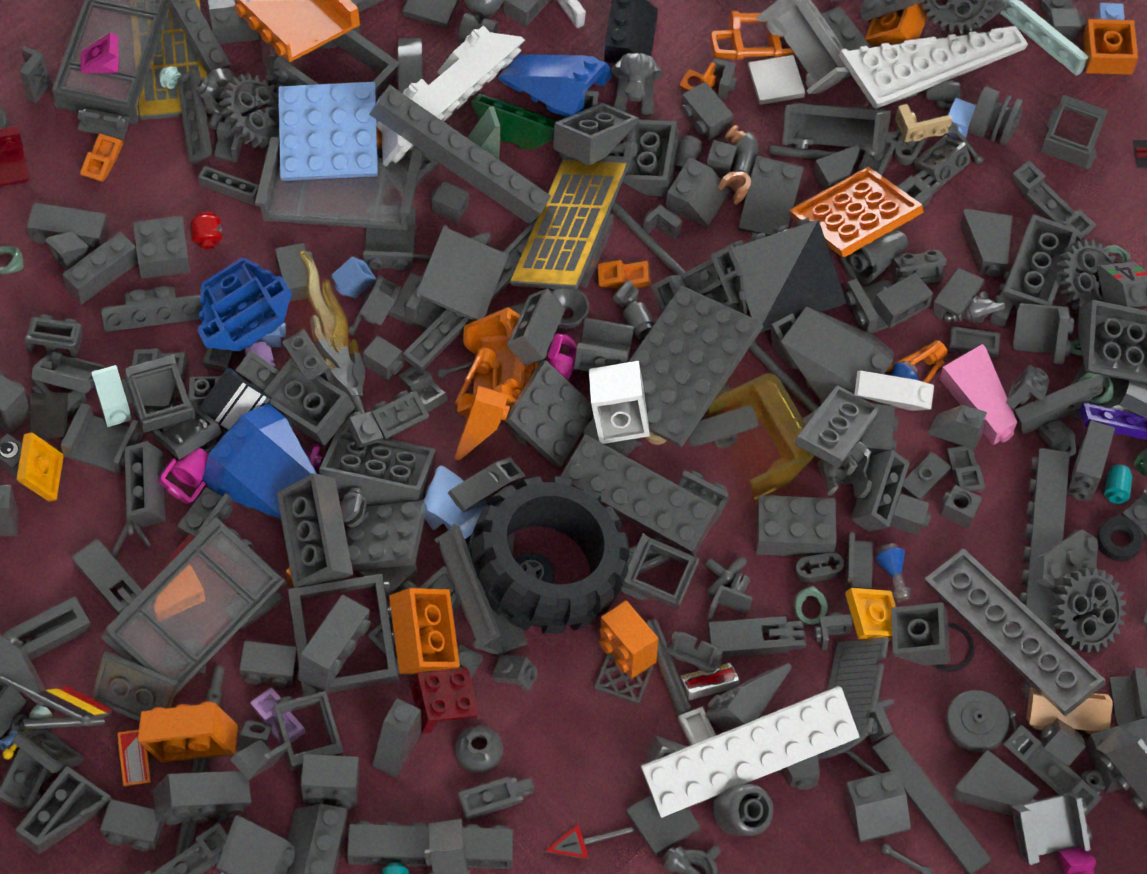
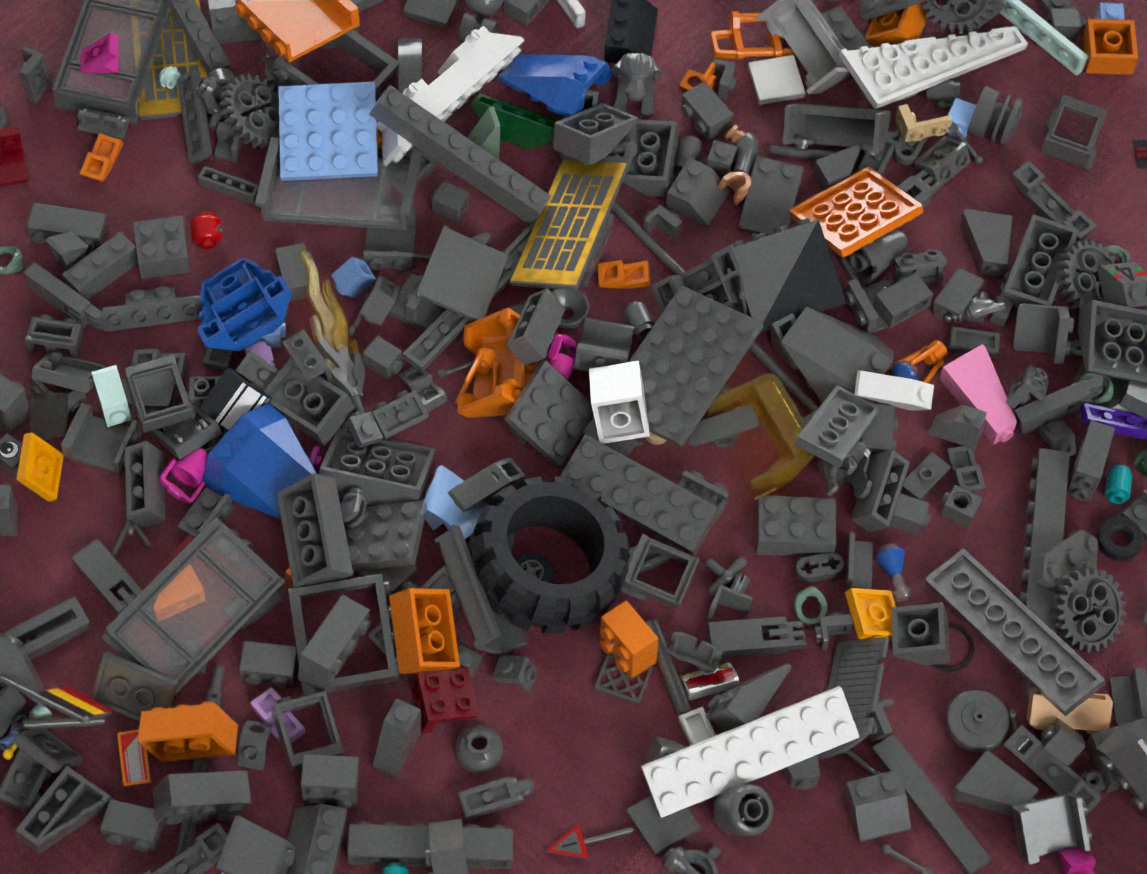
(62, 297): none -> dark grey hinge
(258, 758): dark grey panel -> none
(482, 420): orange slope -> none
(626, 294): dark grey plate -> none

